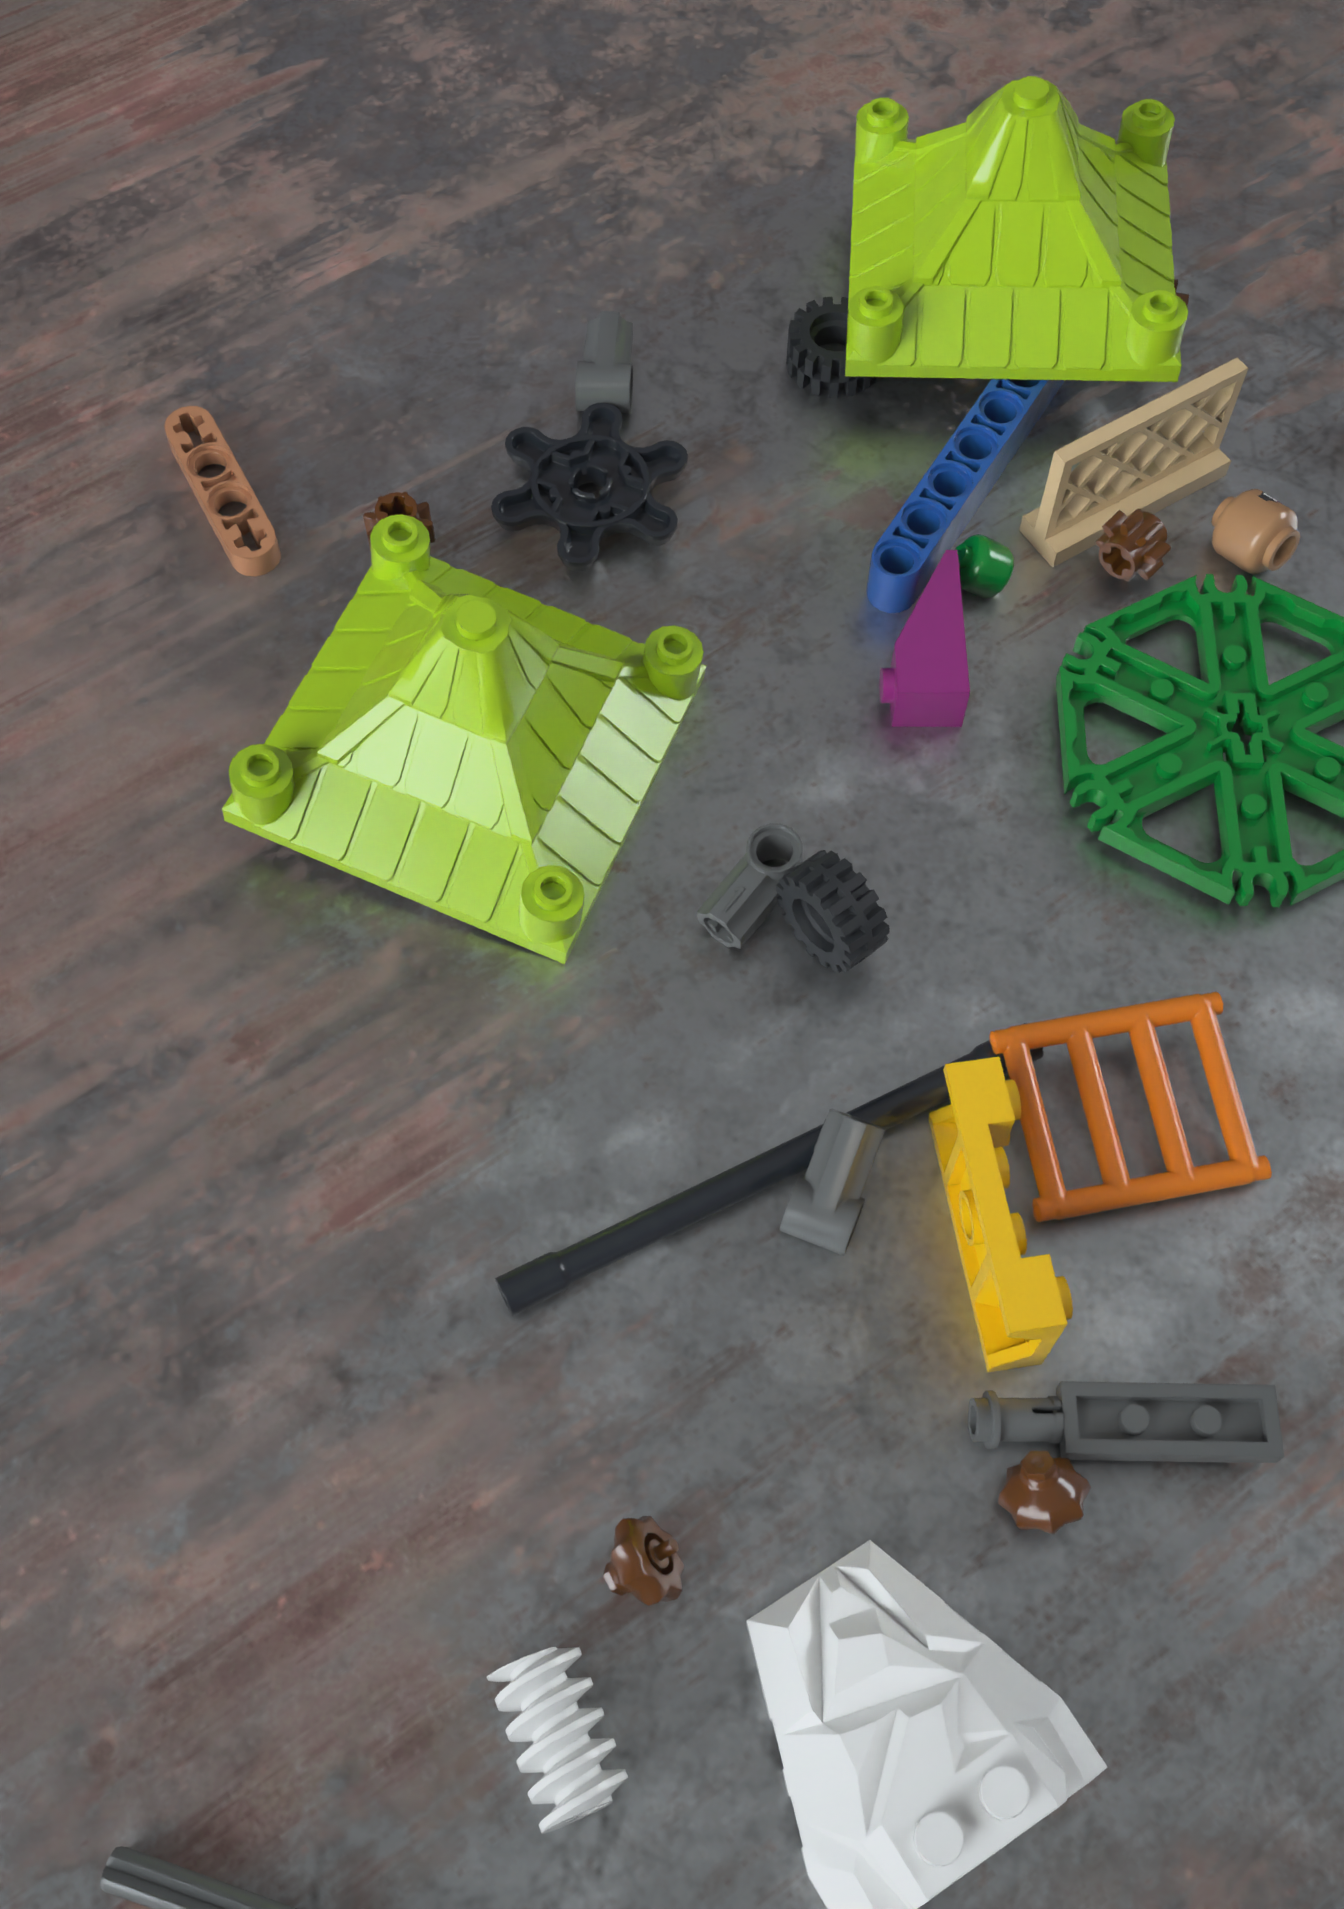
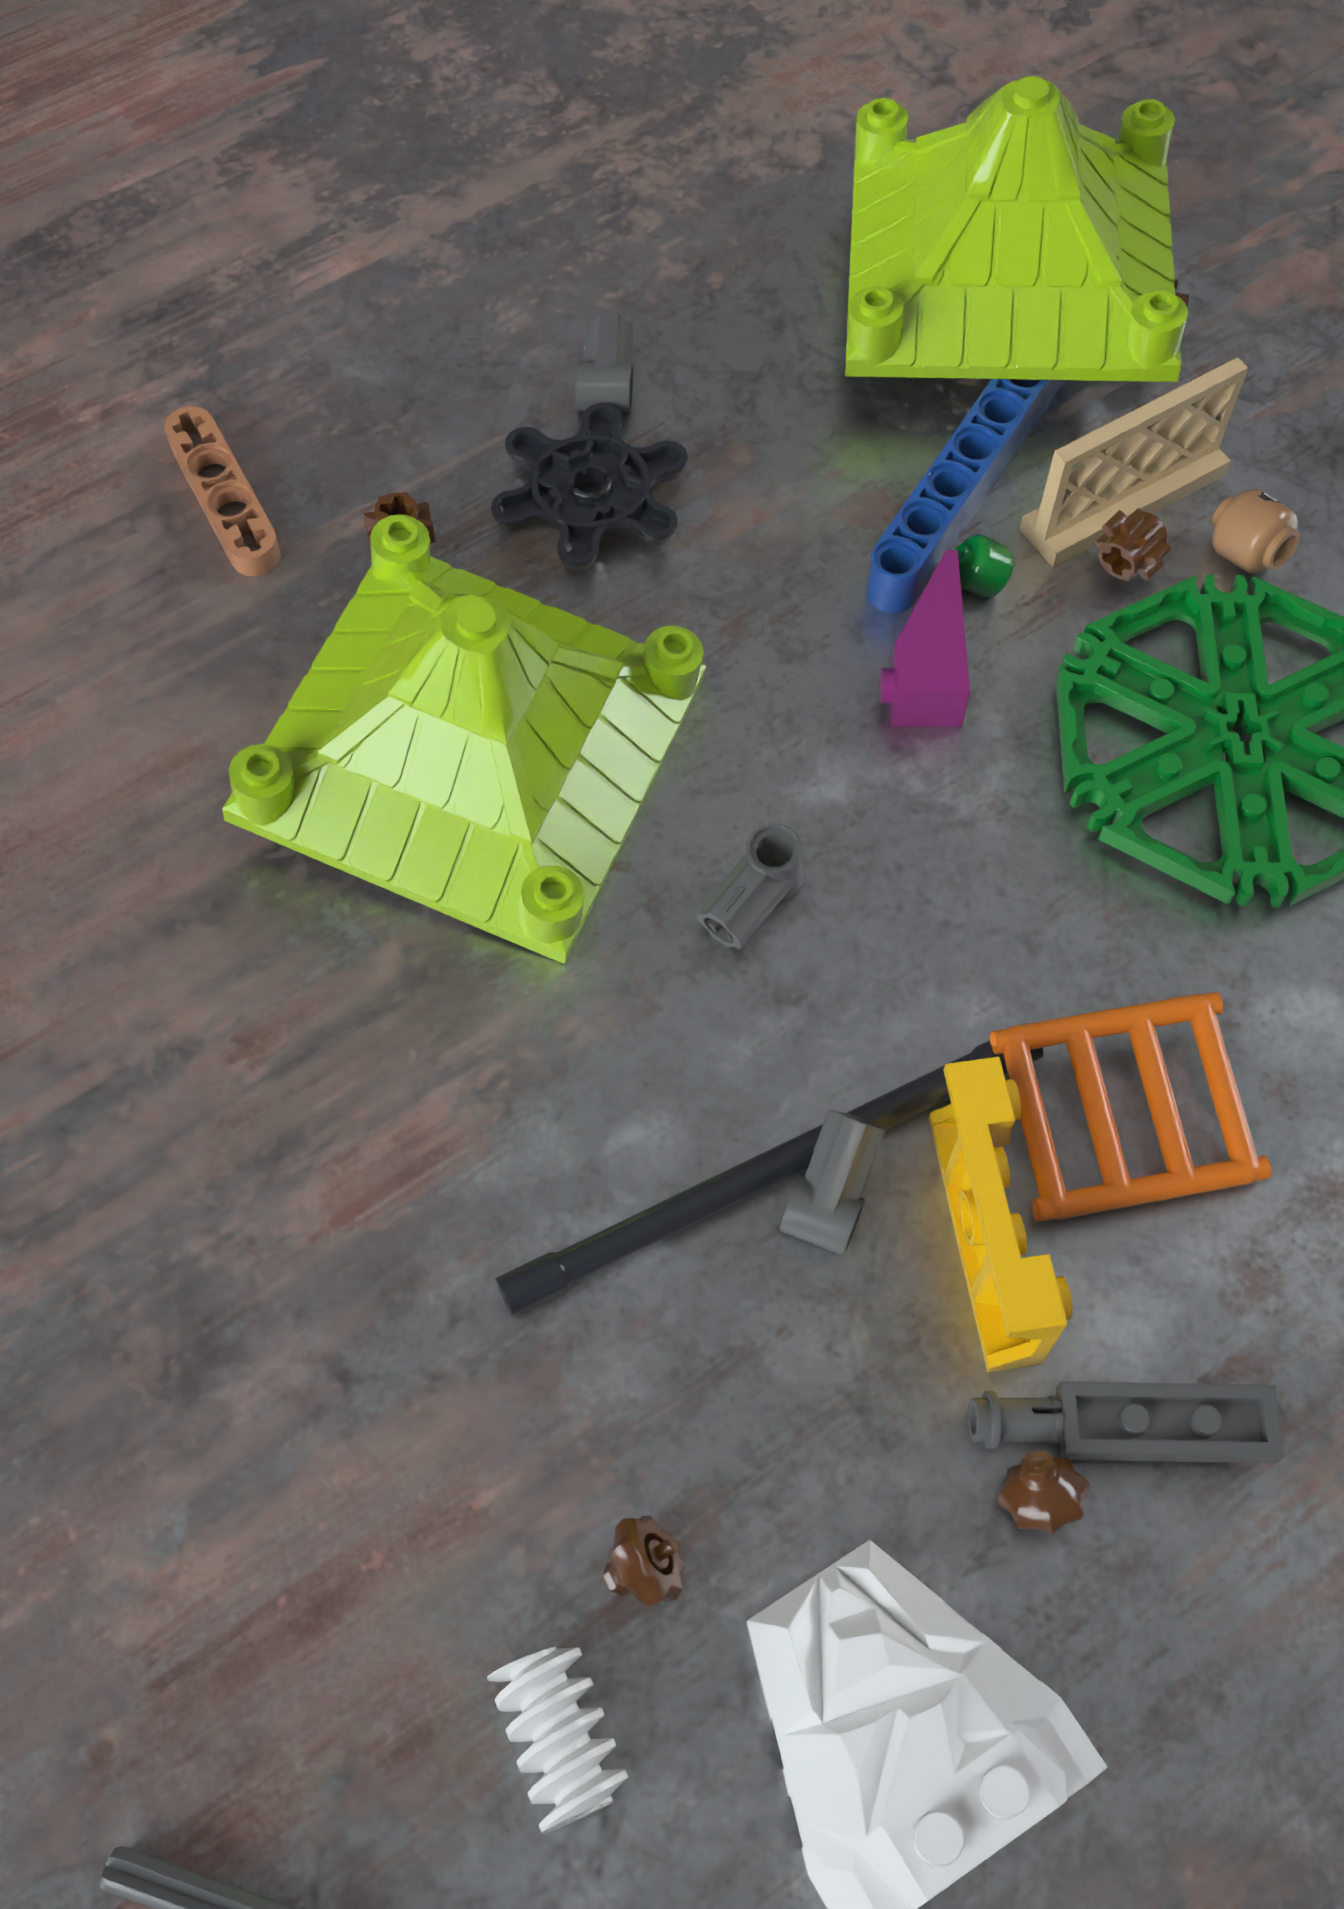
(813, 363): black tyre -> none
(832, 911): black tyre -> none

